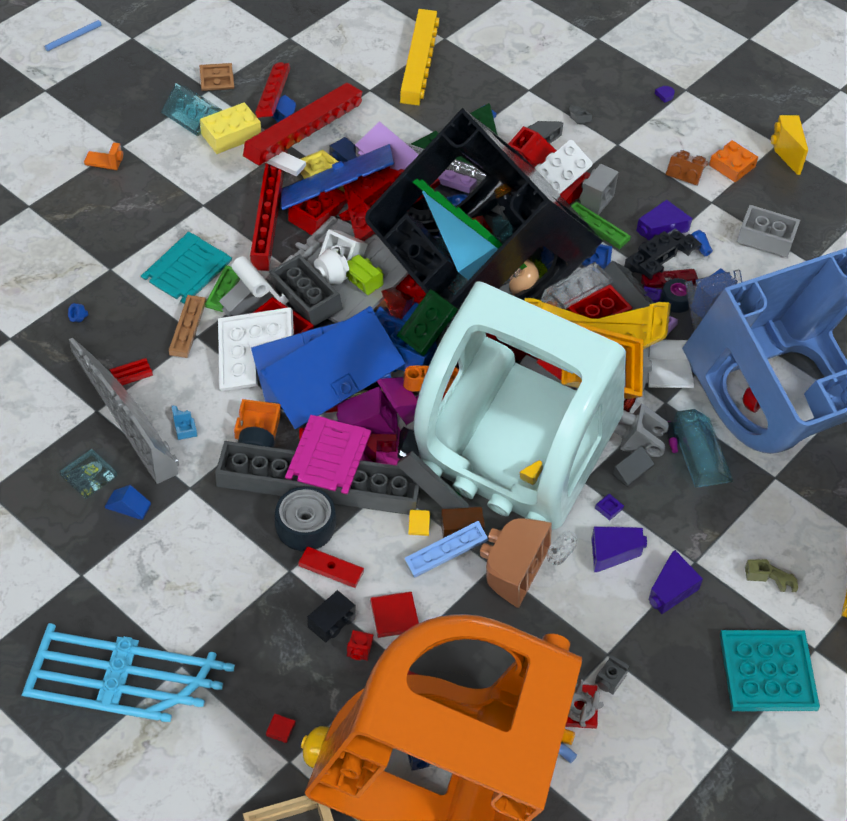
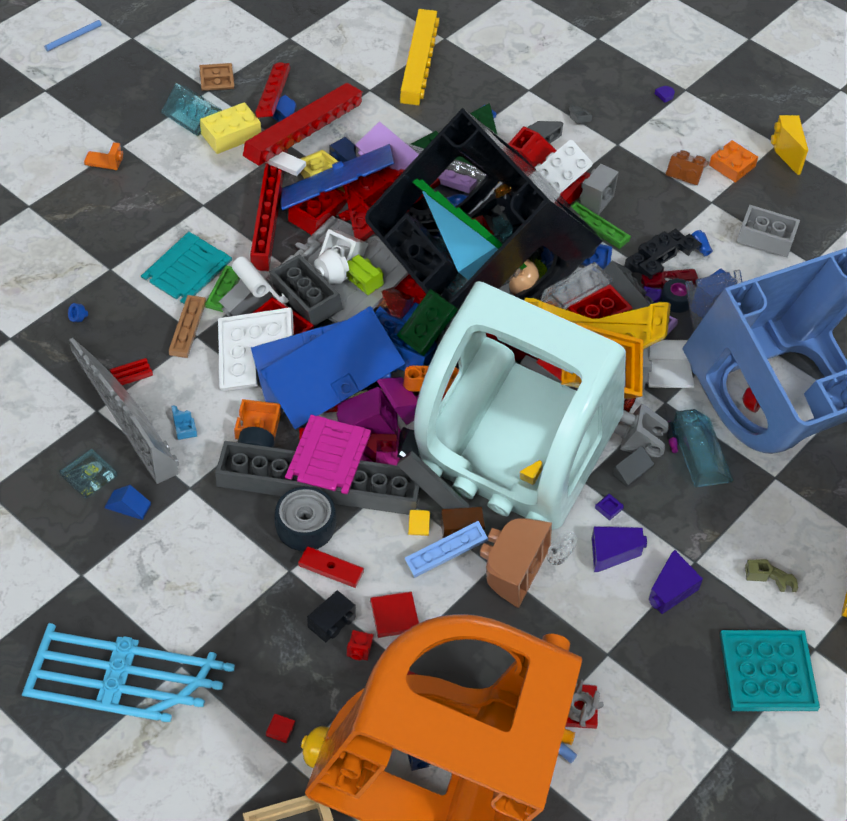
(612, 675): dark grey brick -> none
(663, 218): dark purple slope -> none

